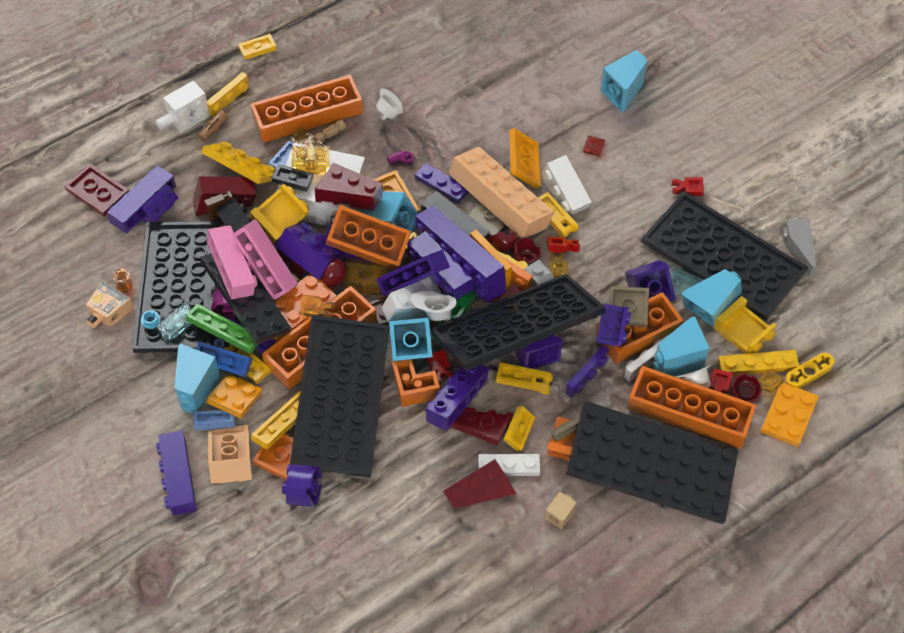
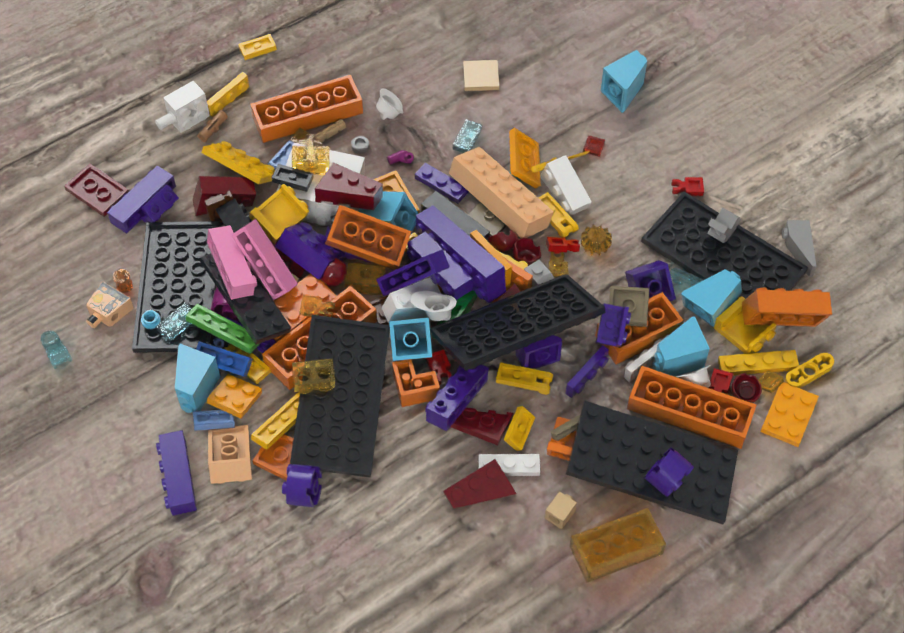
(56, 352): none -> clear light blue piece
(312, 370): none -> clear yellow brick
(360, 144): none -> light grey tile
(467, 136): none -> clear light blue plate
(481, 75): none -> tan tile
(539, 167): none -> yellow sword
(596, 239): none -> clear yellow gear
(617, 545): none -> clear yellow brick
(668, 472): none -> dark purple brick
(723, 225): none -> light grey brick
(786, 307): none -> orange brick

